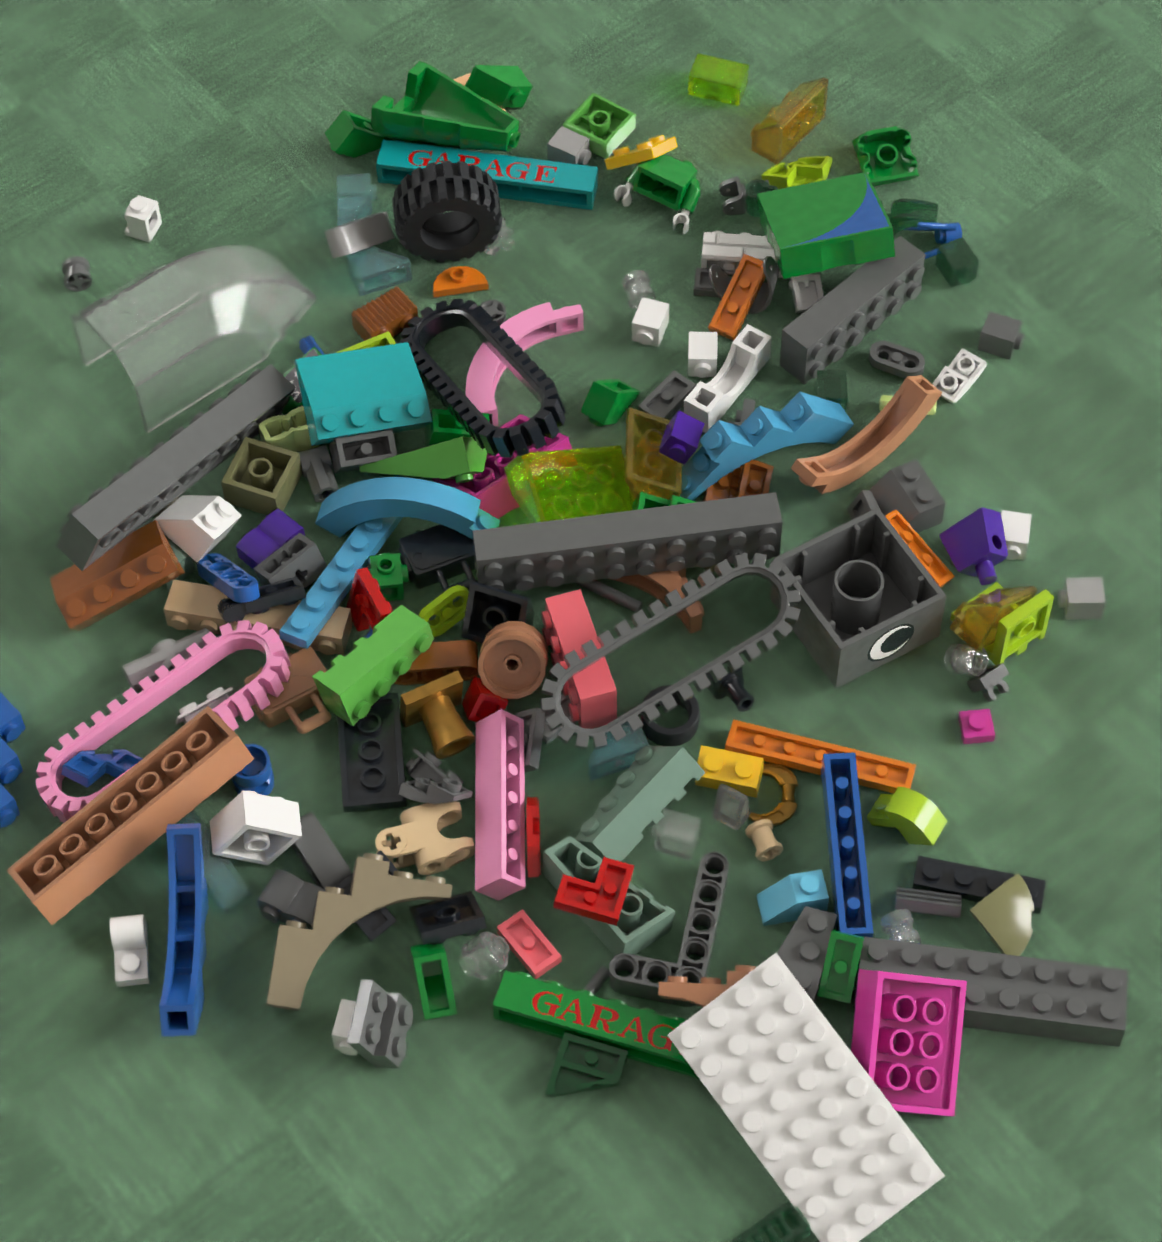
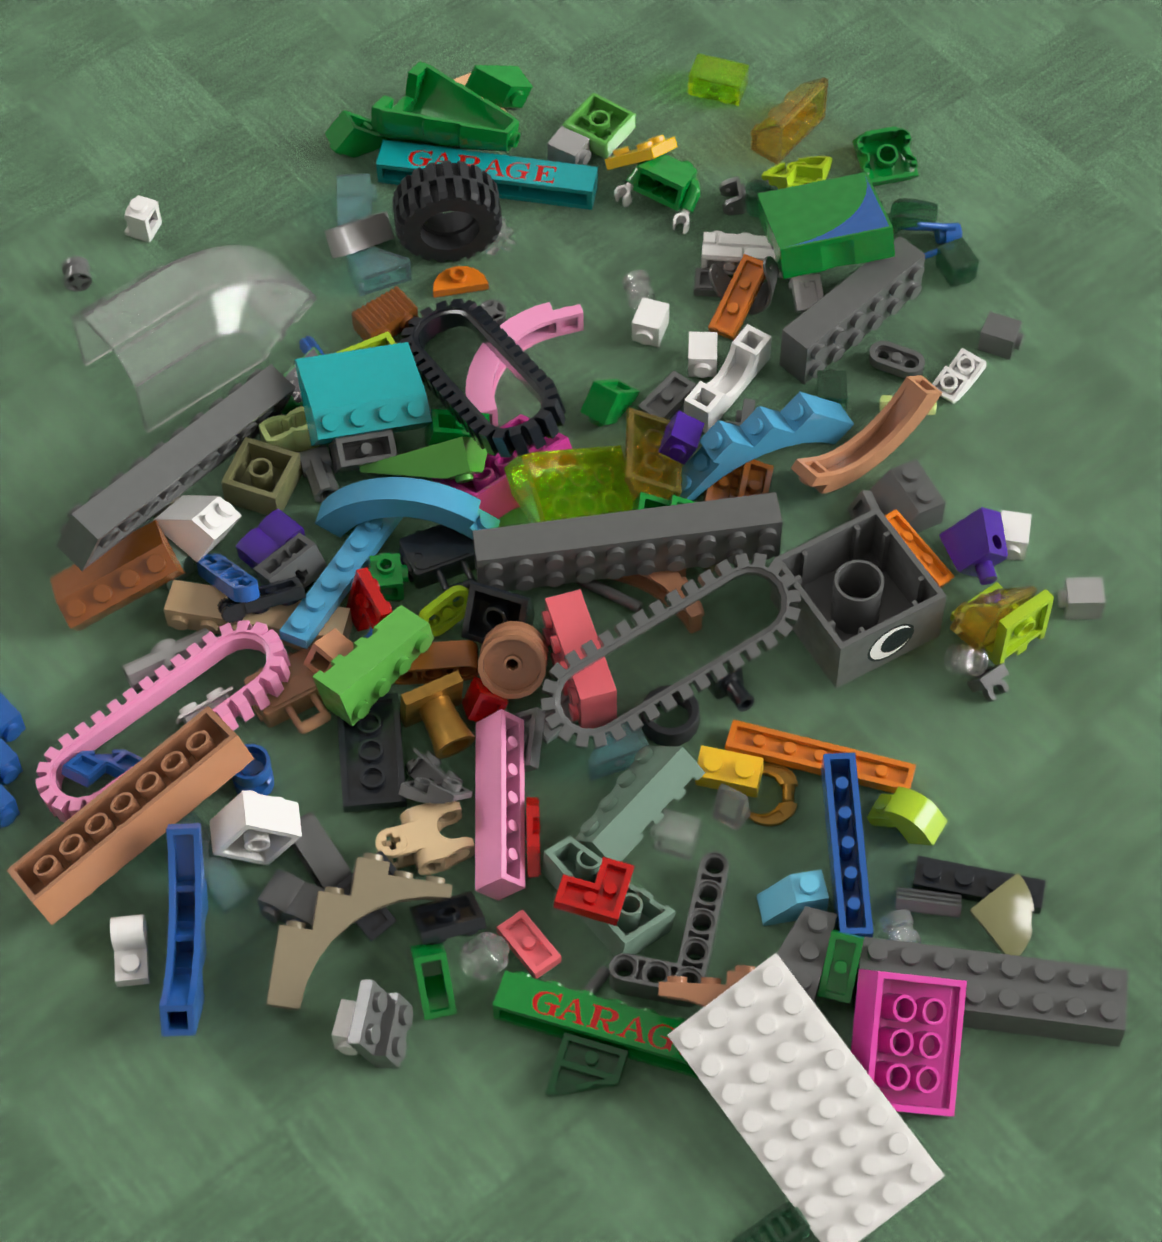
(326, 649): none -> nougat brick
(764, 840): tan bush -> none
(976, 726): dark pink plate -> none

